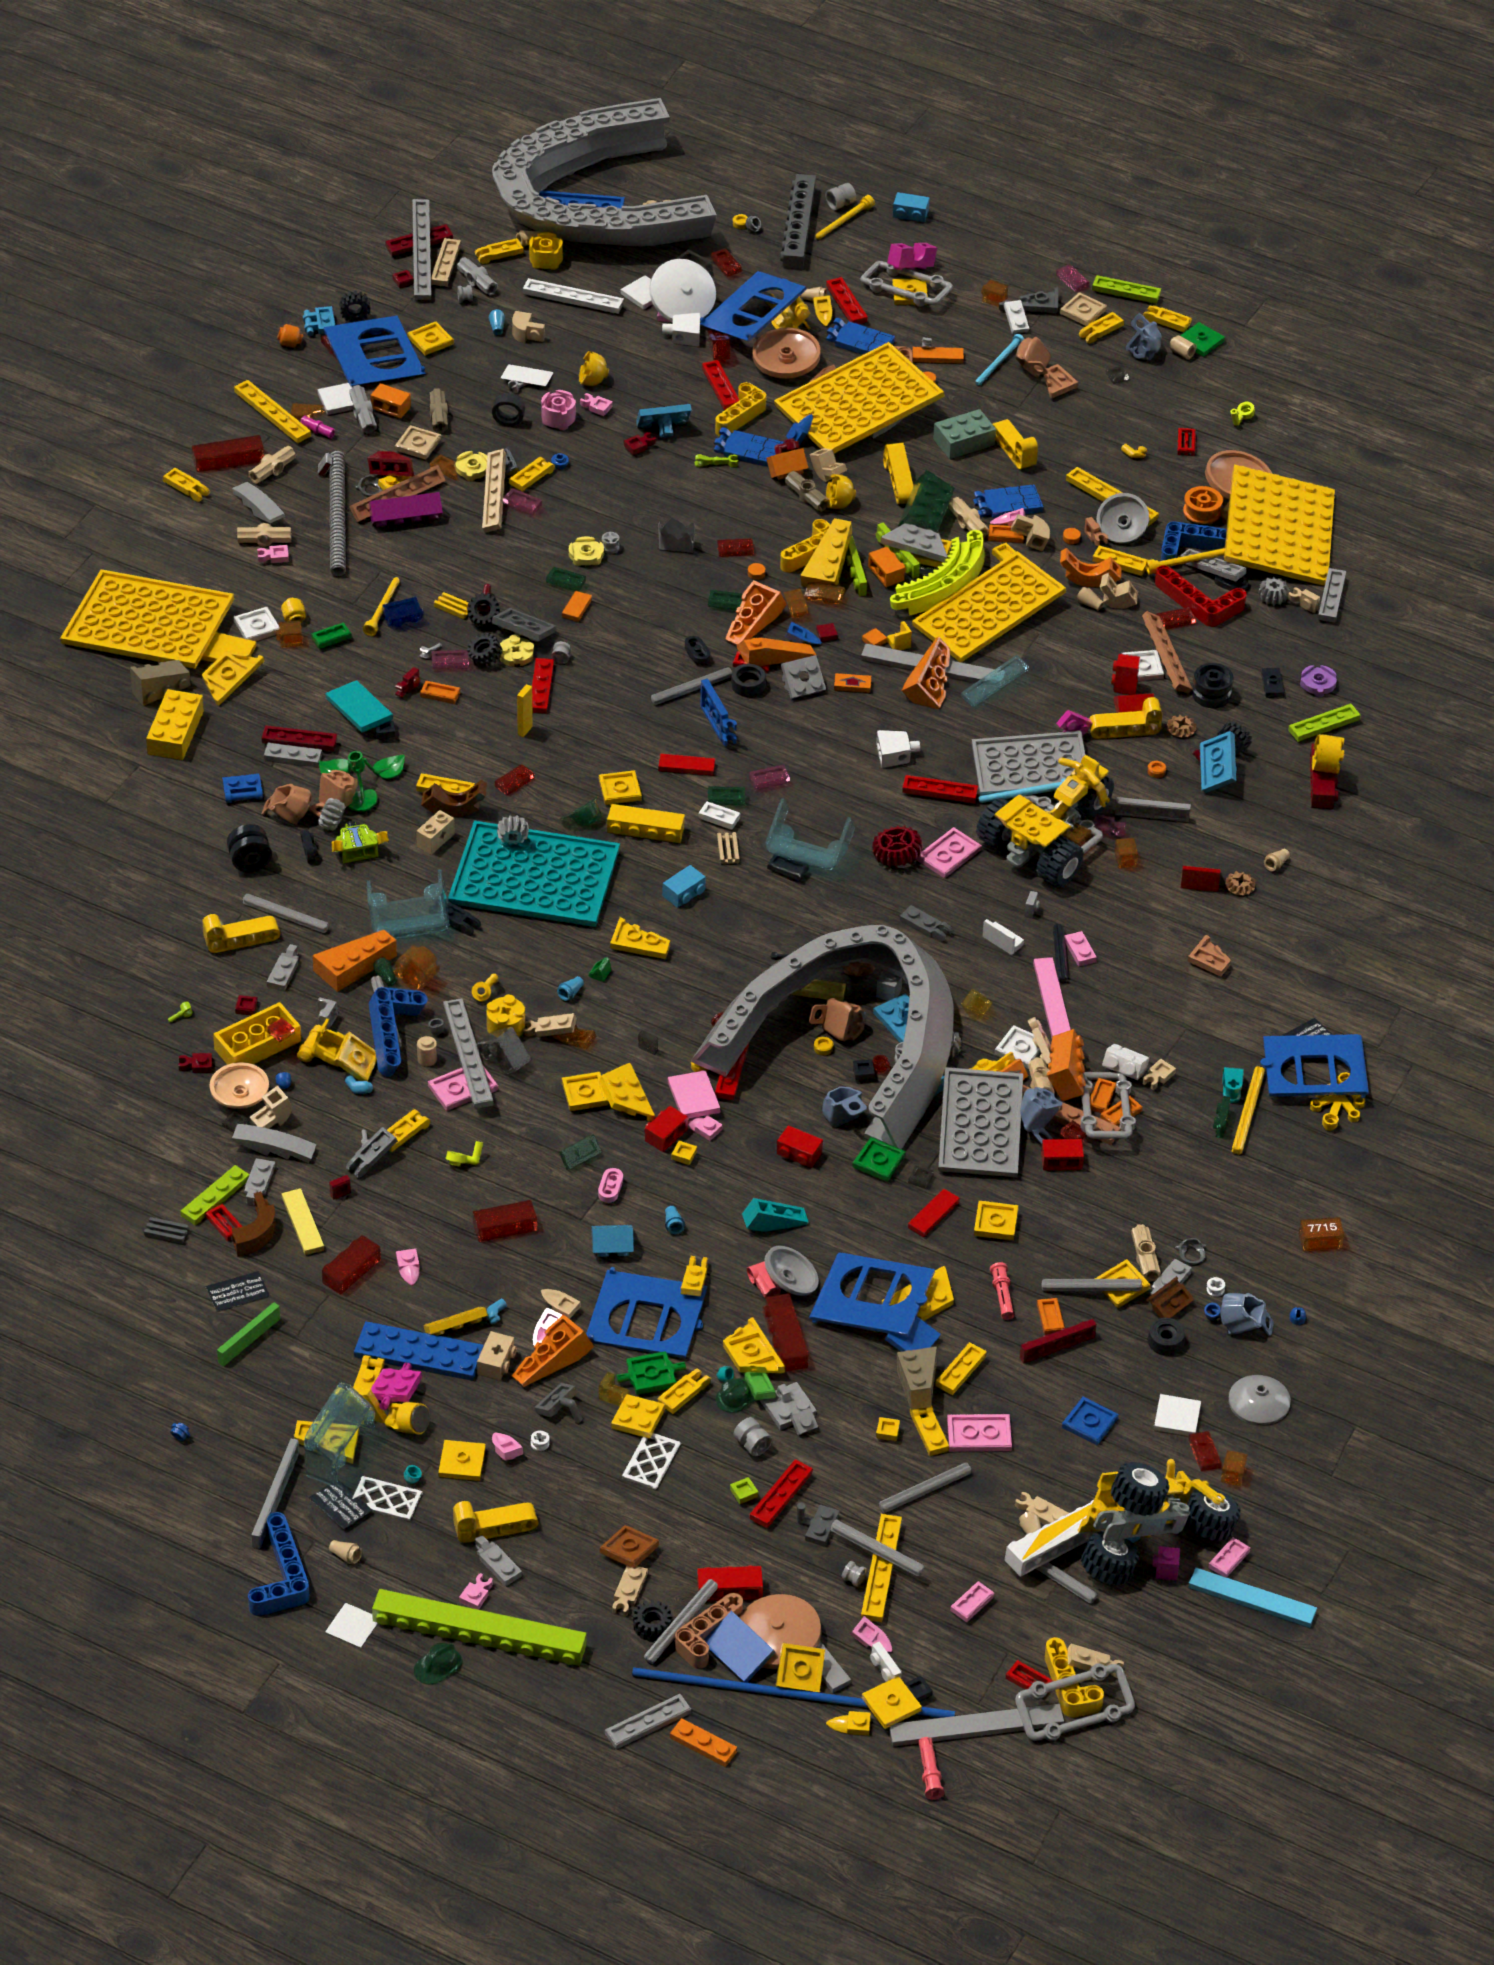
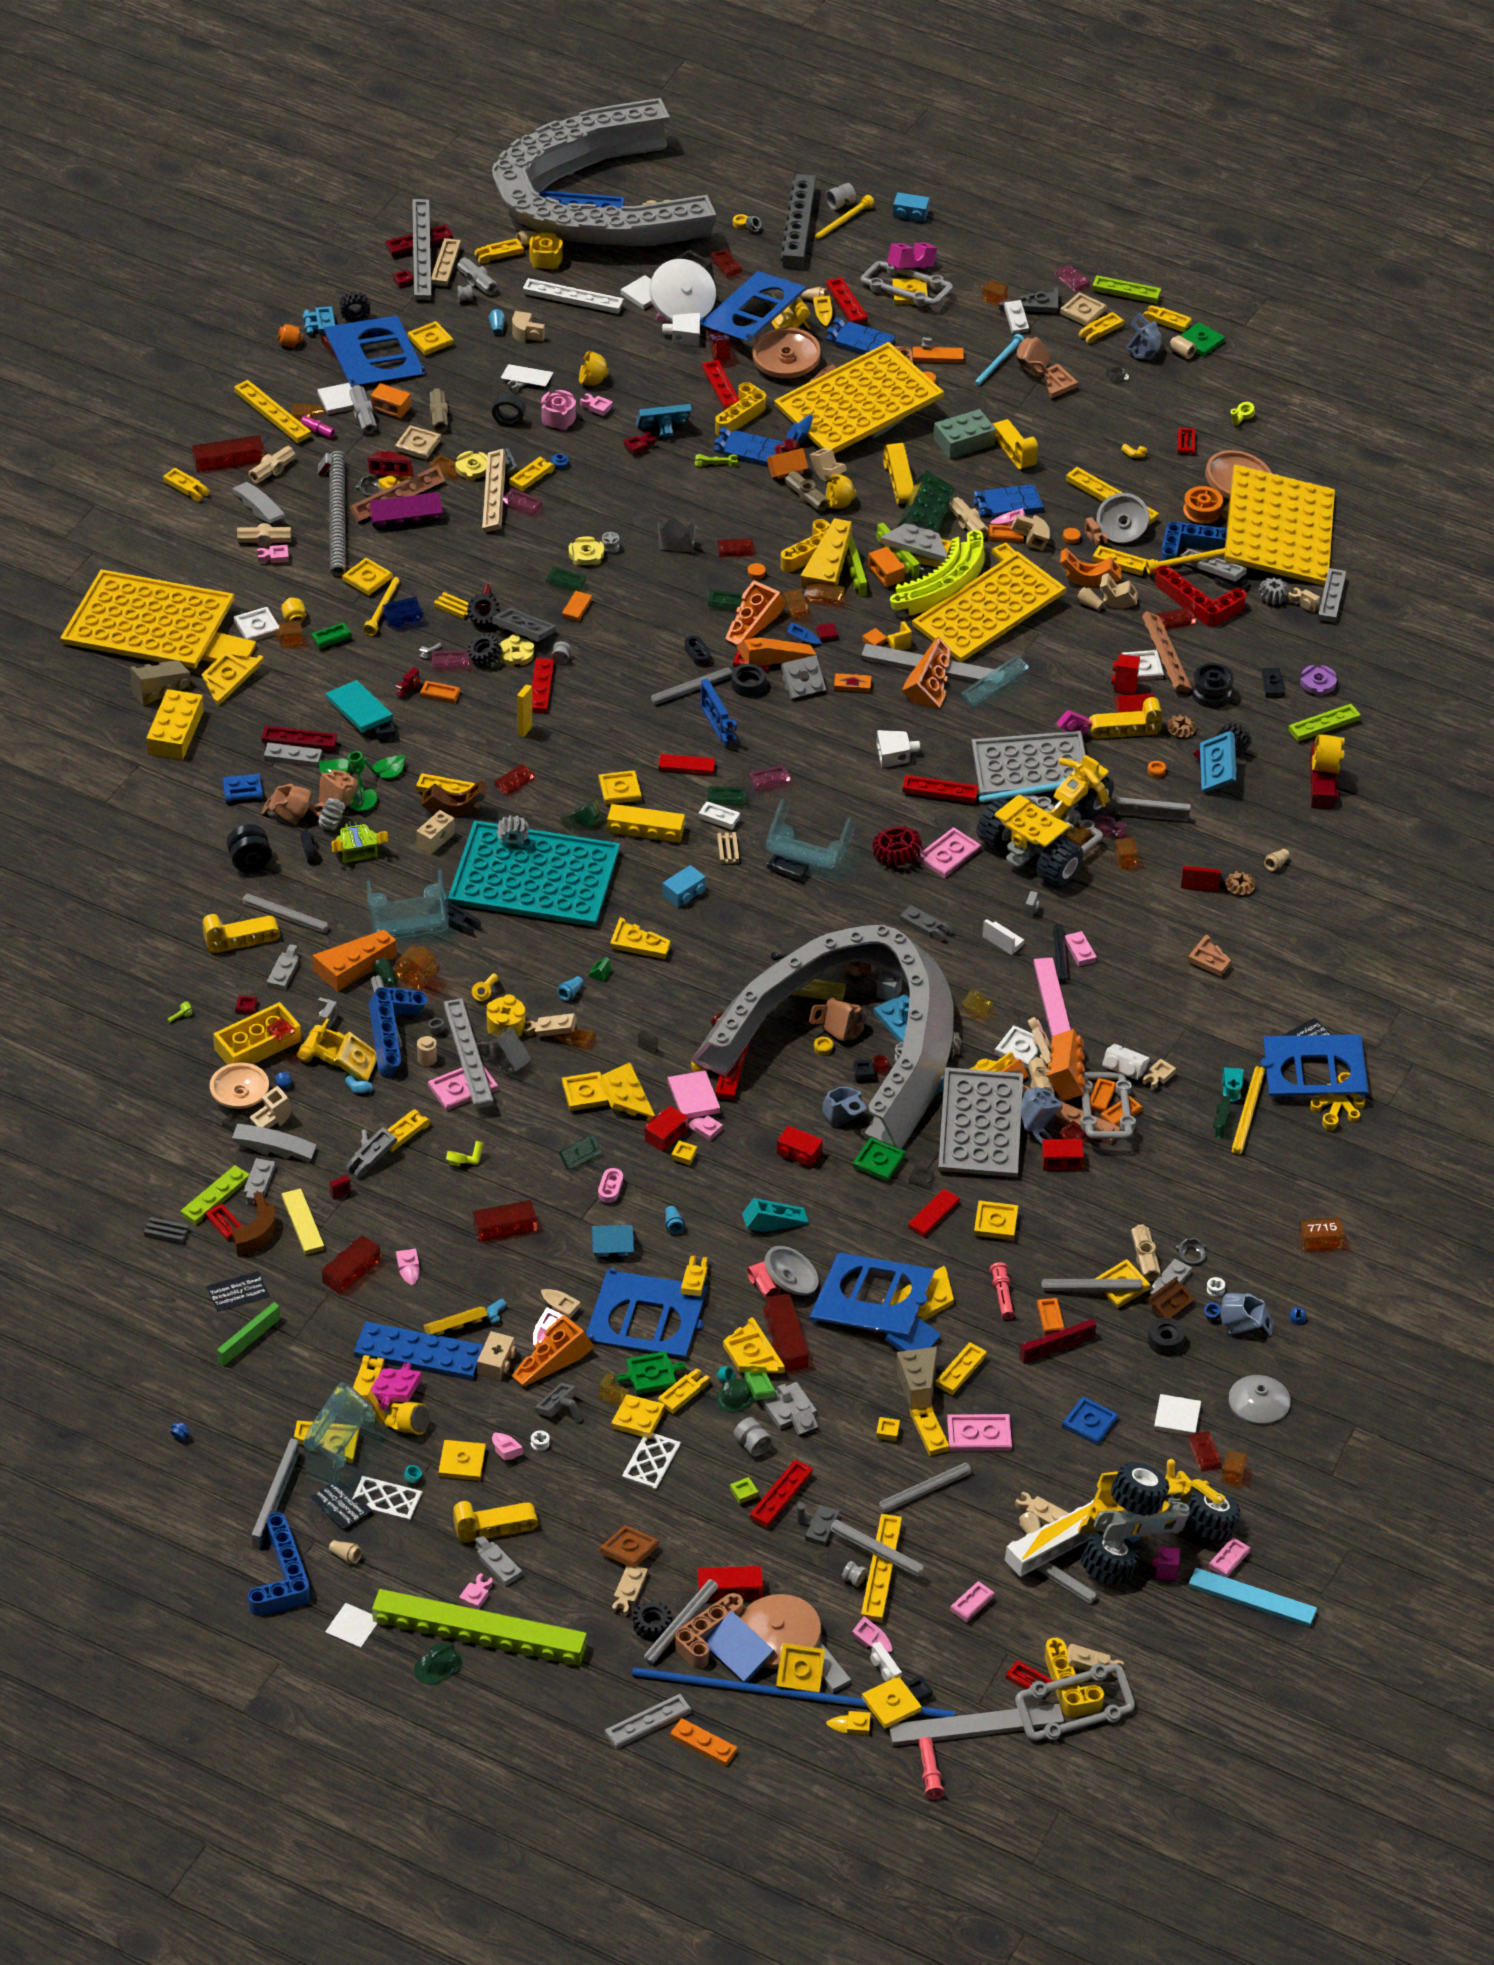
(198, 1063): dark red plate -> none
(367, 576): none -> yellow plate

